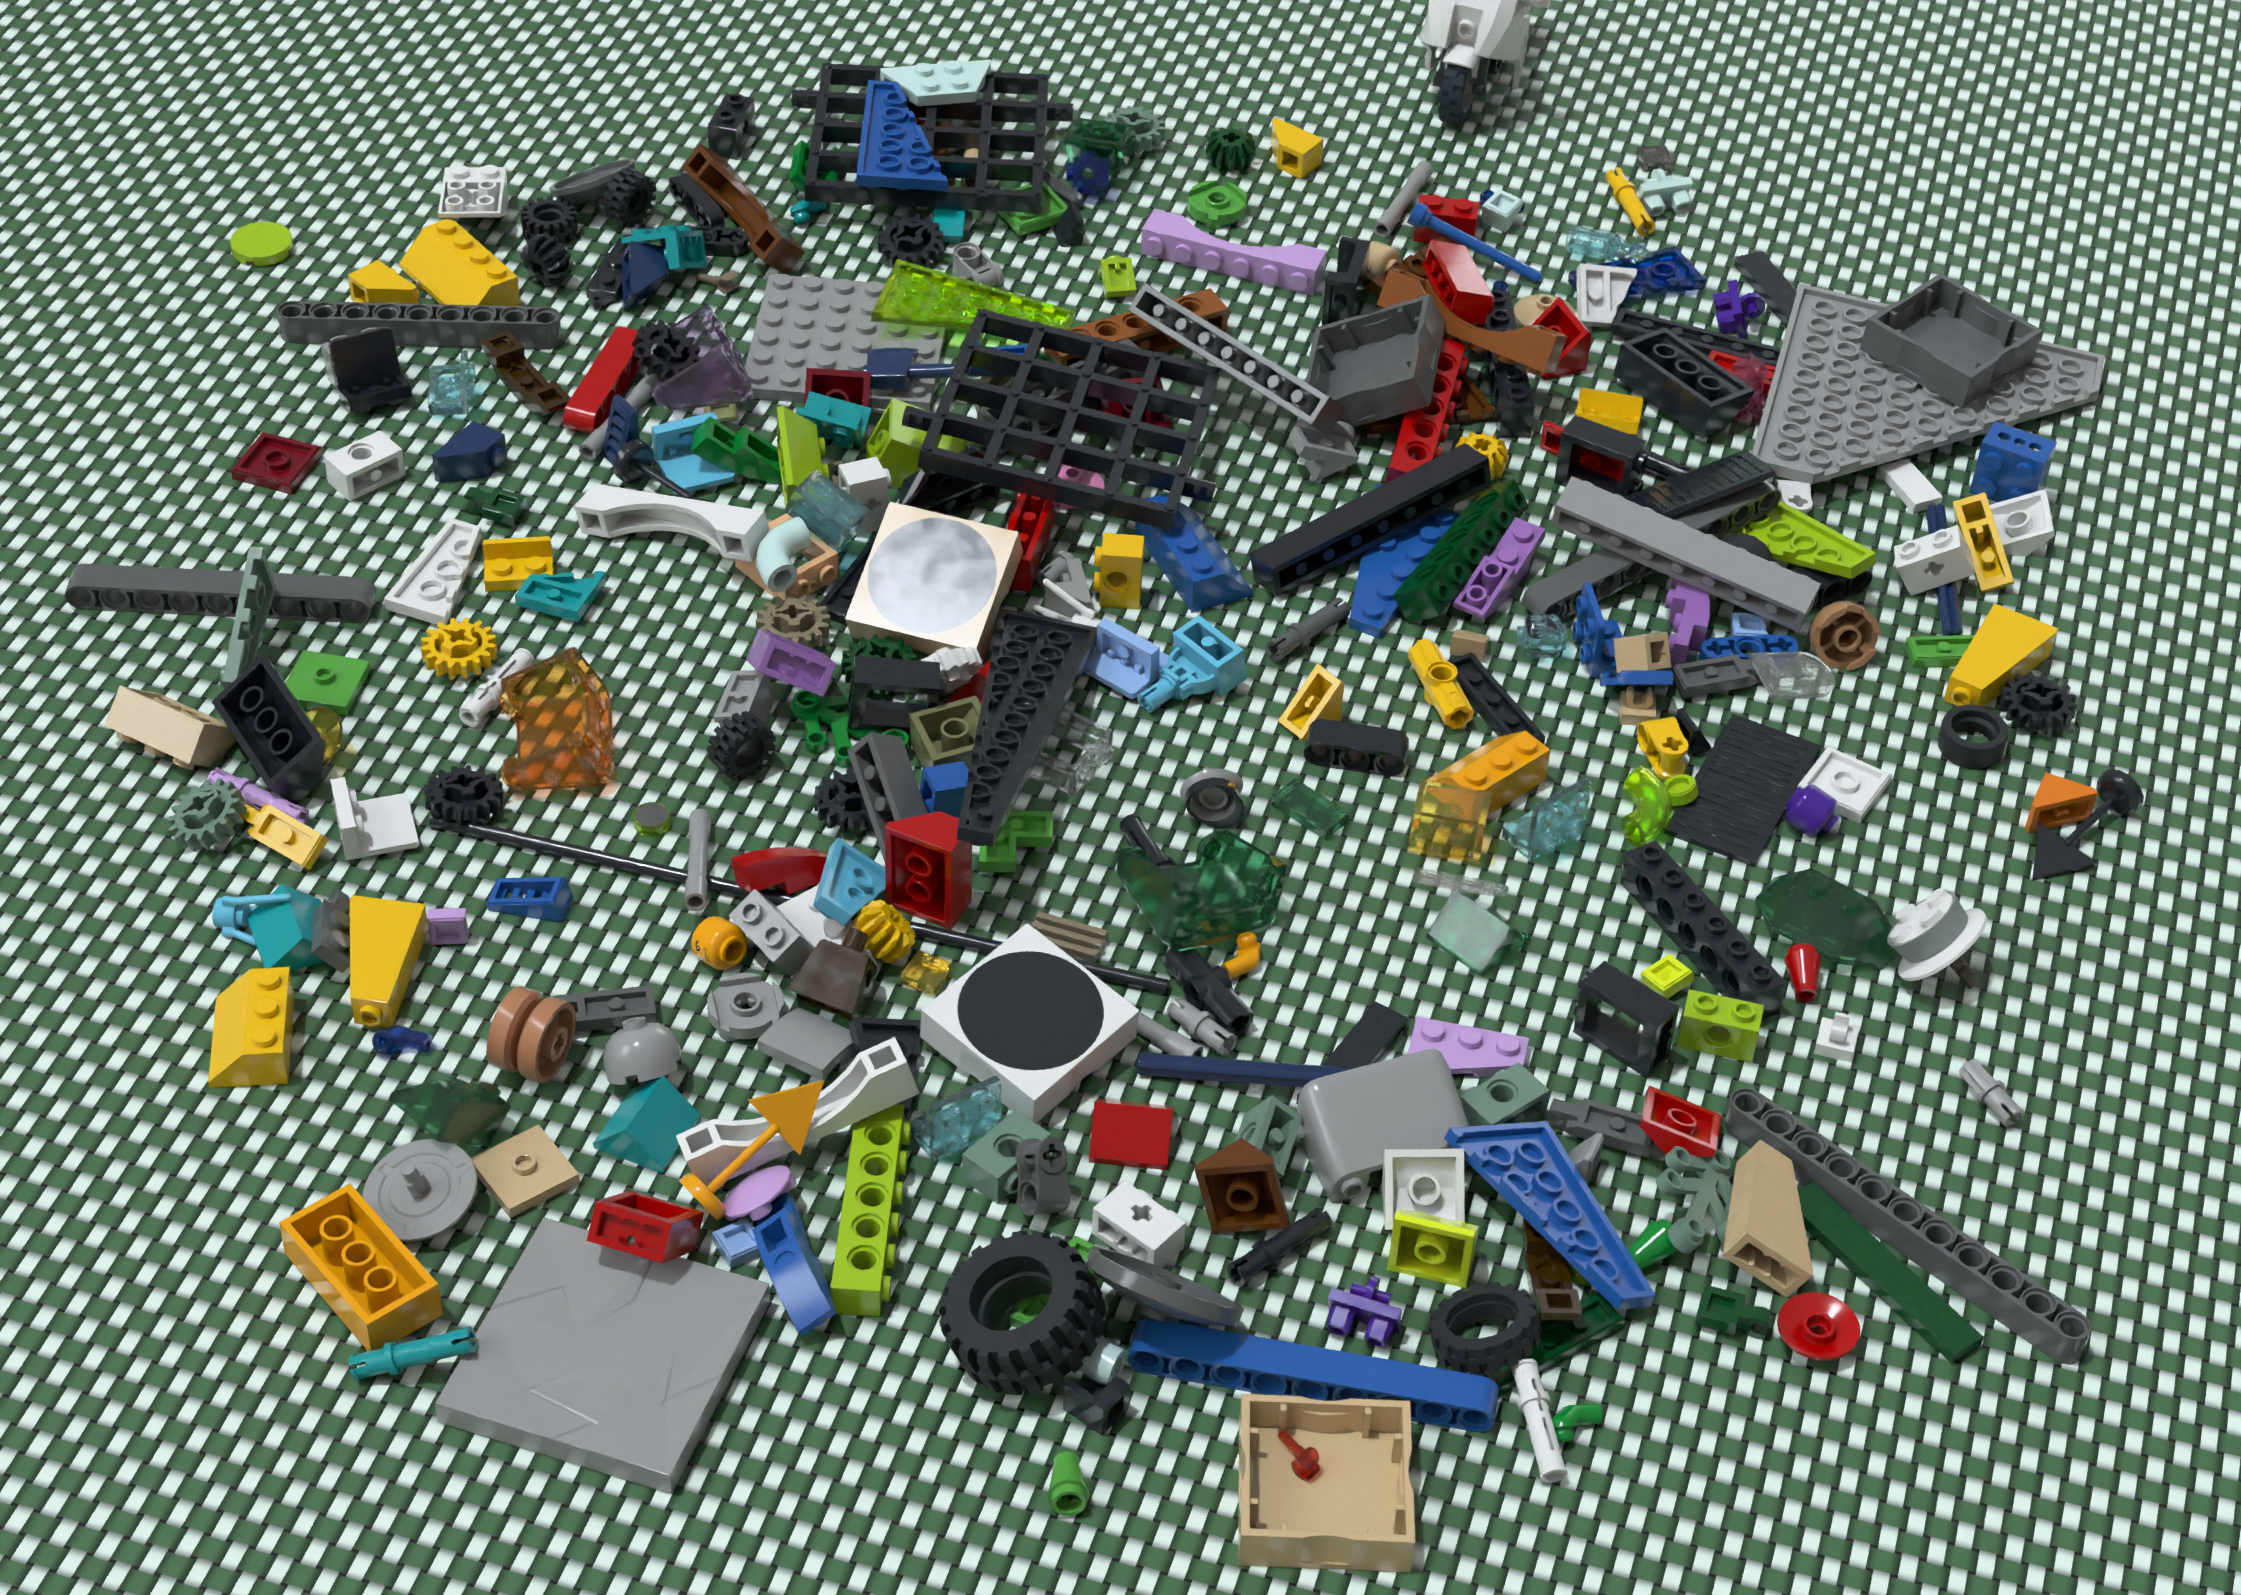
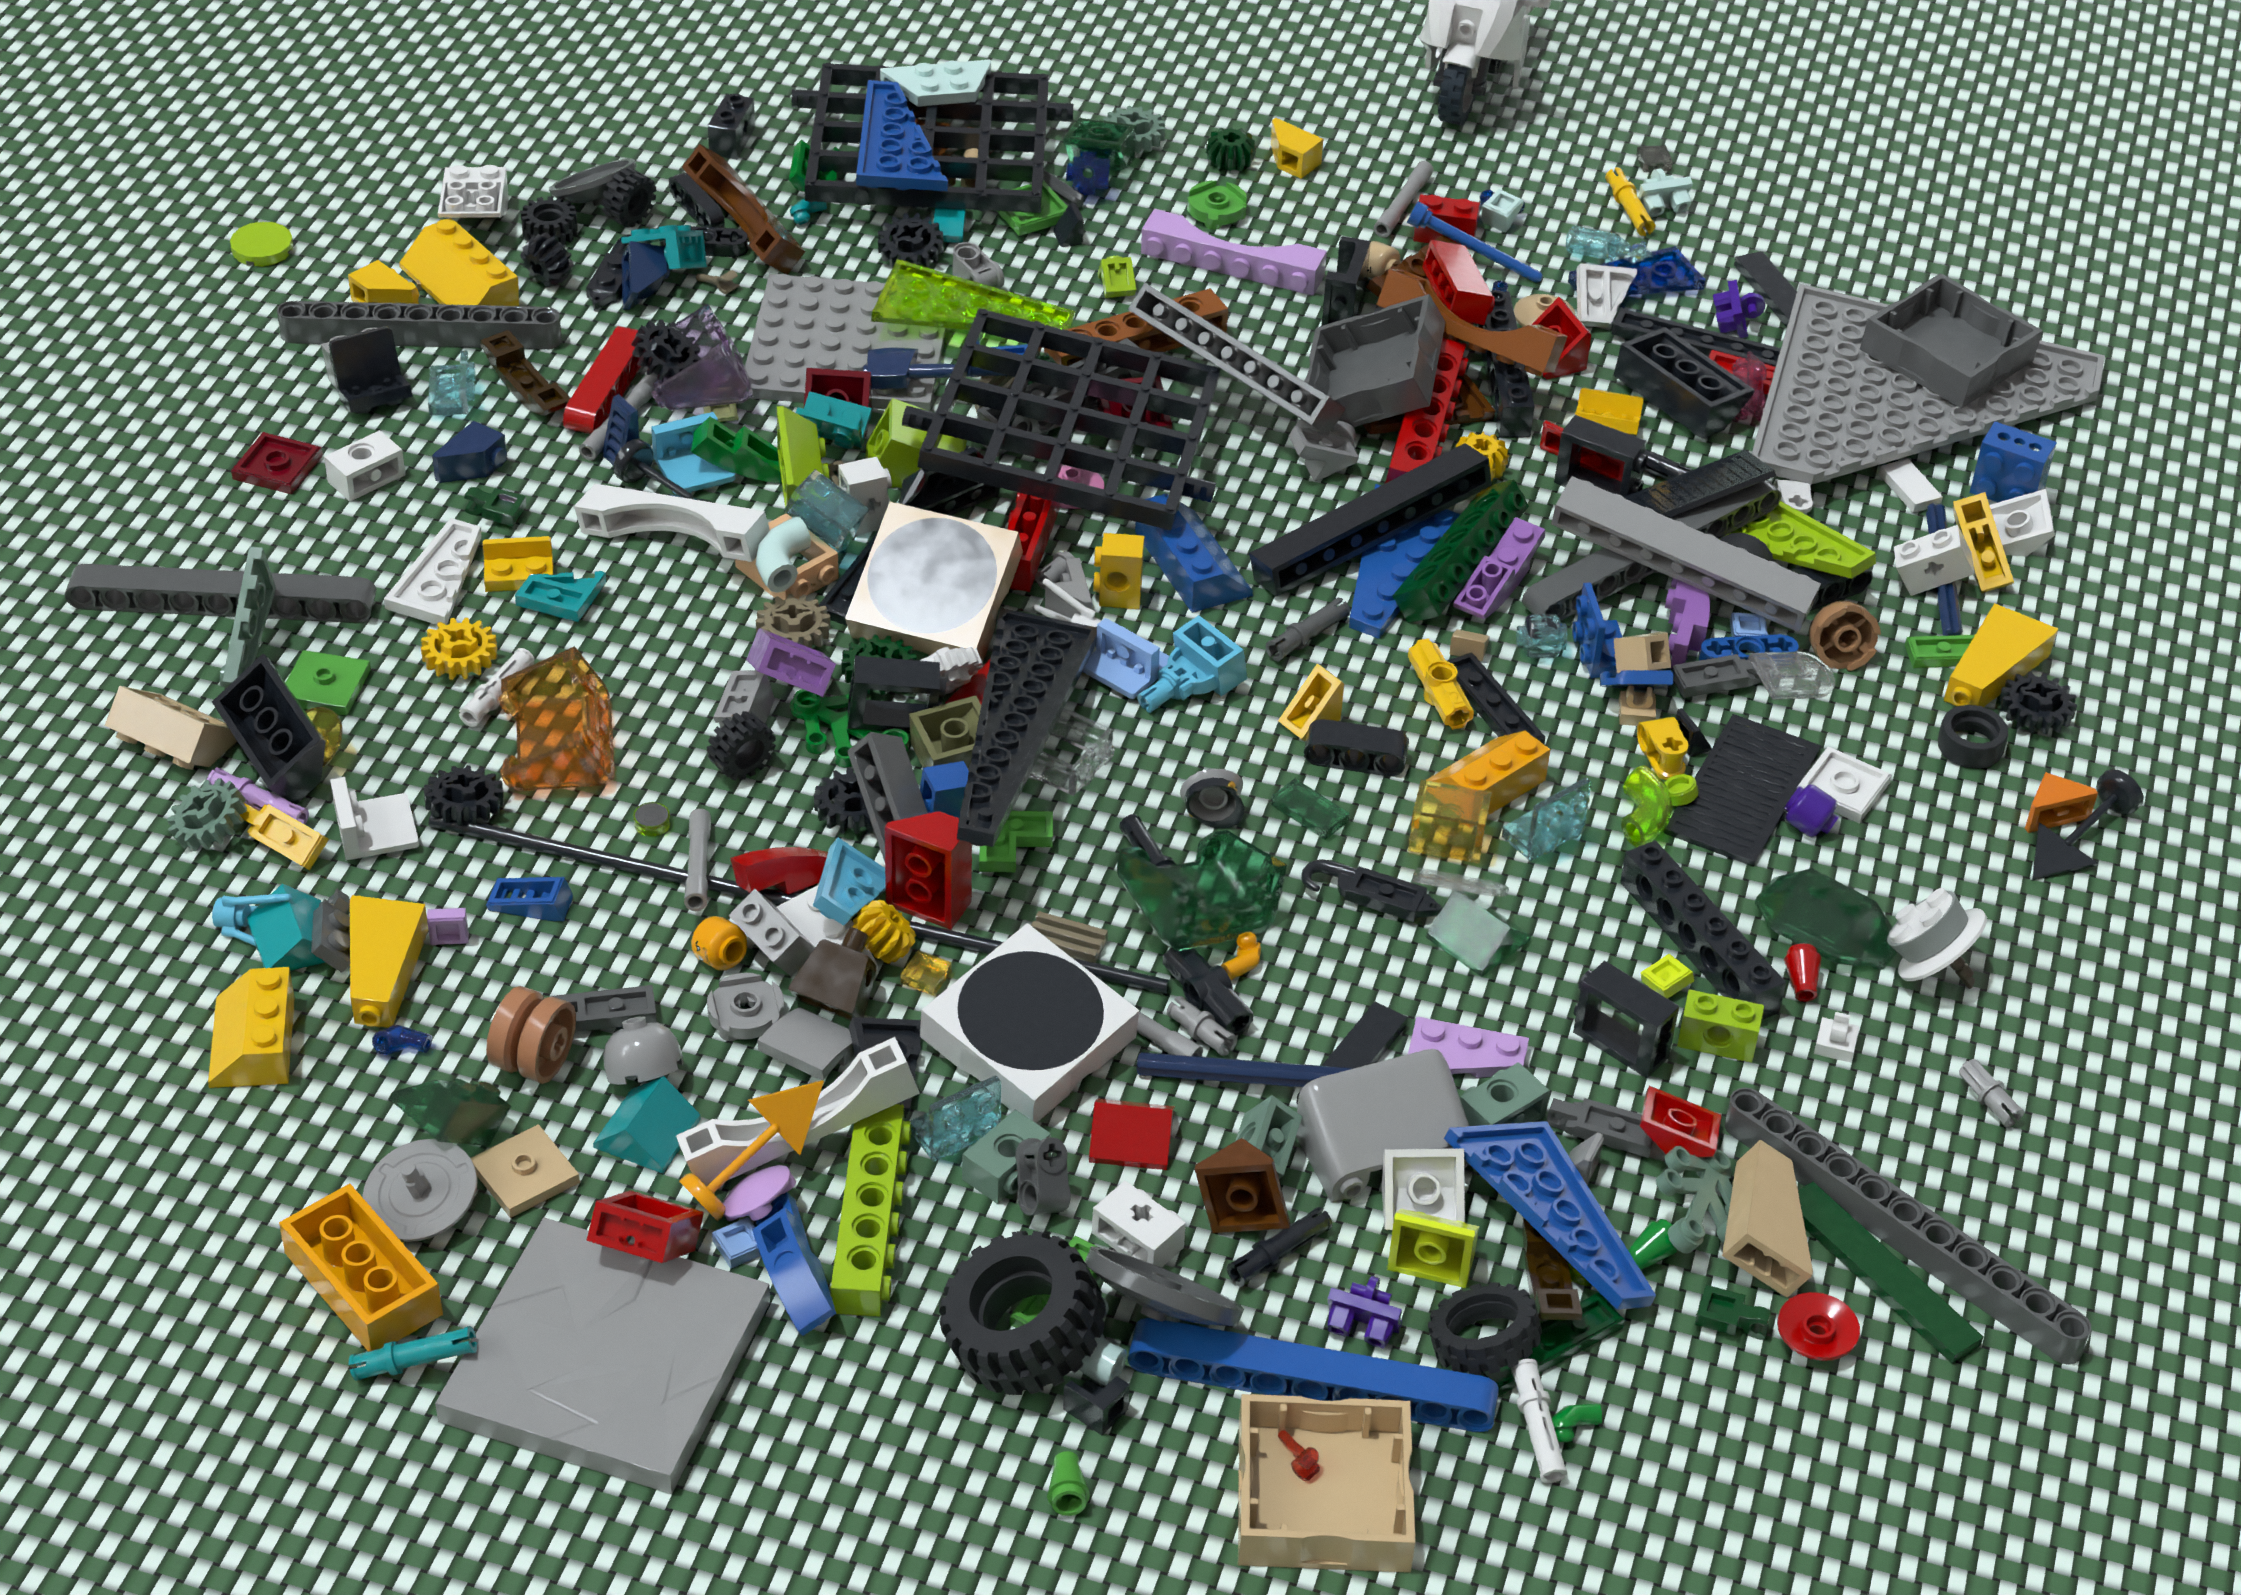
(1375, 890): none -> black plate

